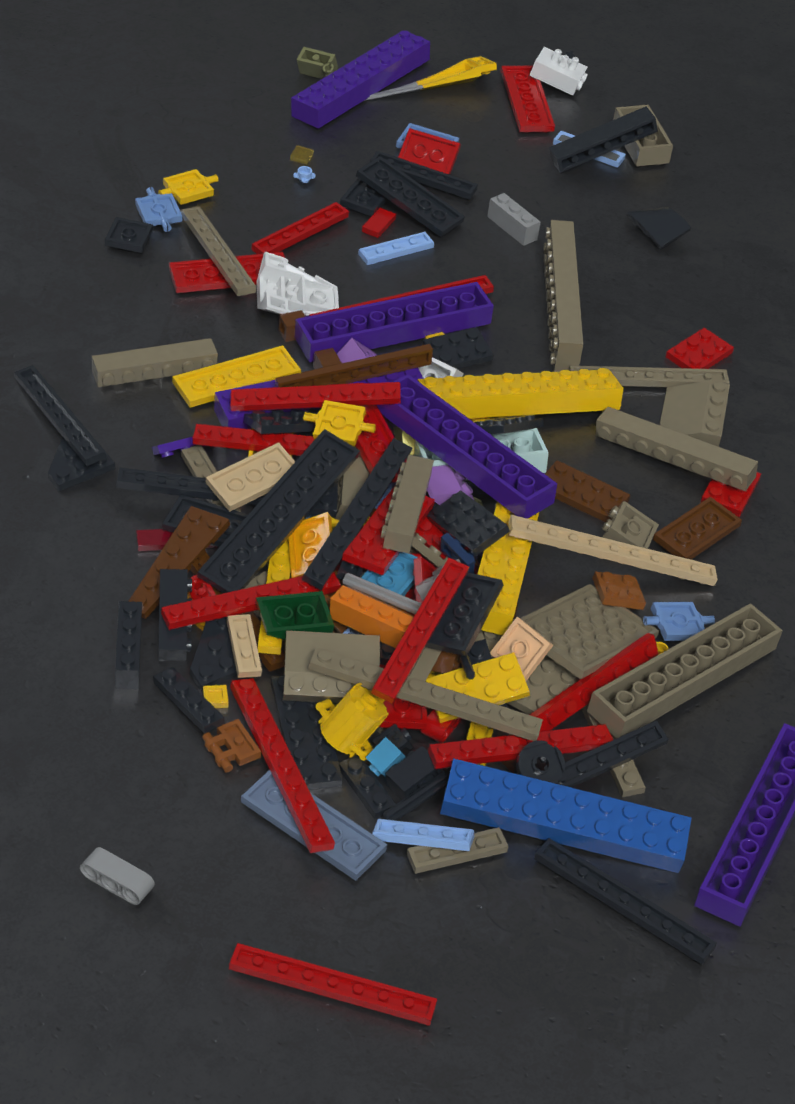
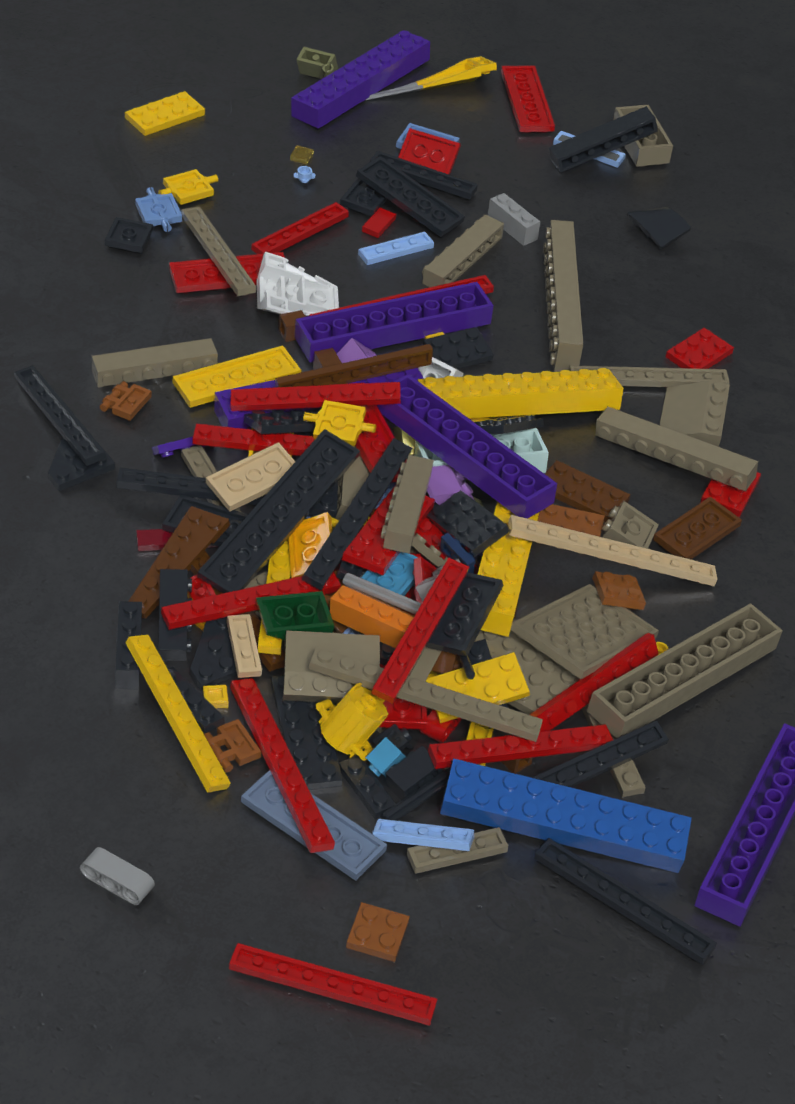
(130, 400): none -> dark orange plate
(164, 113): none -> yellow plate
(178, 713): none -> yellow plate
(377, 932): none -> dark orange plate
(463, 252): none -> dark tan brick
(526, 644): light nougat plate -> none
(547, 754): black plate -> none
(559, 70): white piece -> none
(572, 519): none -> dark orange plate
(677, 620): medium blue plate -> none

